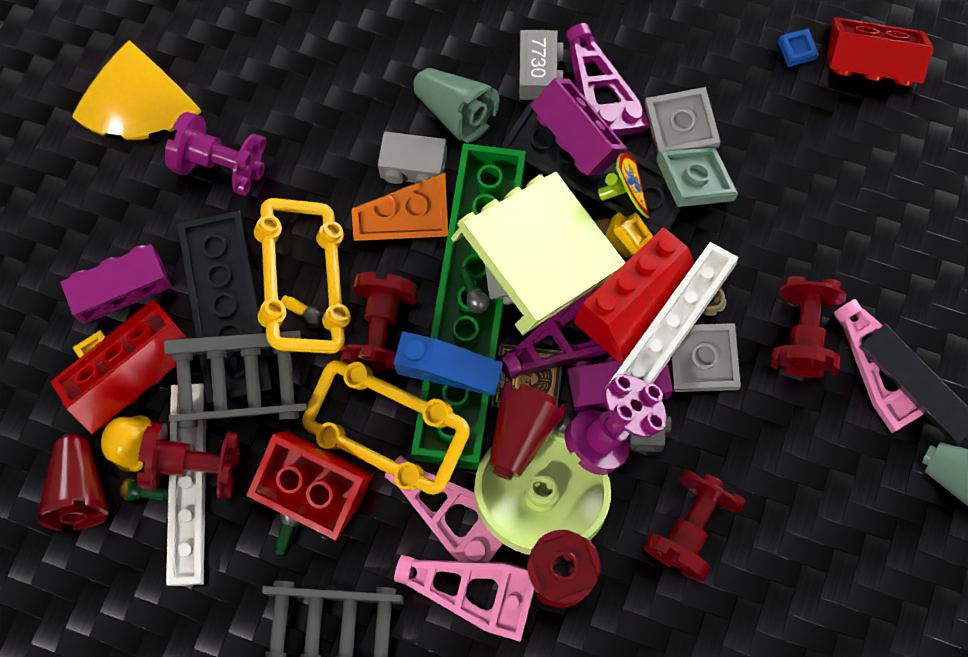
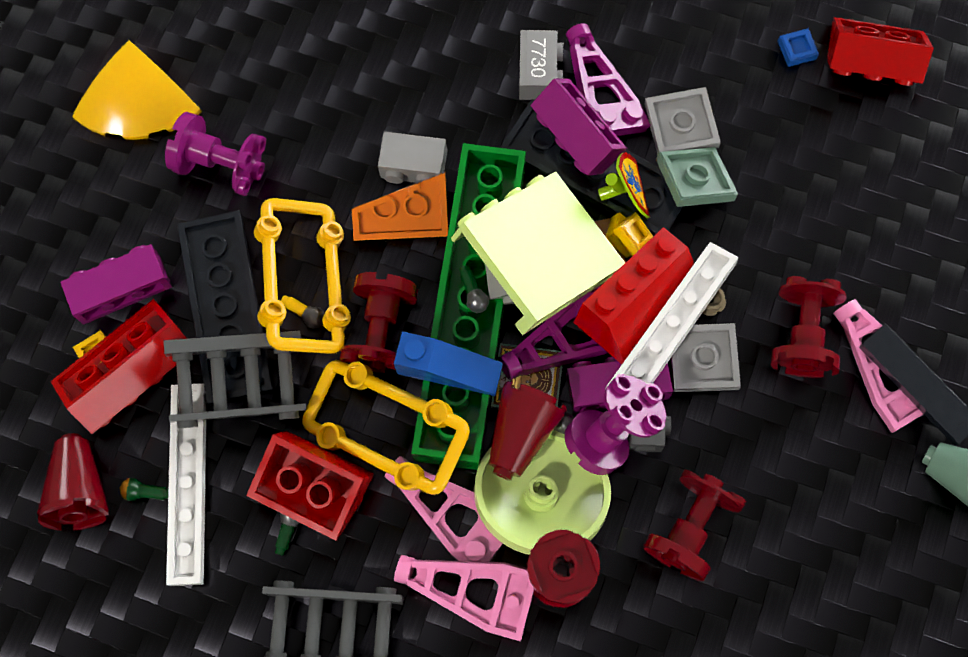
(123, 440): yellow helmet -> none
(176, 459): dark red piece -> none
(457, 102): sand green cone -> none

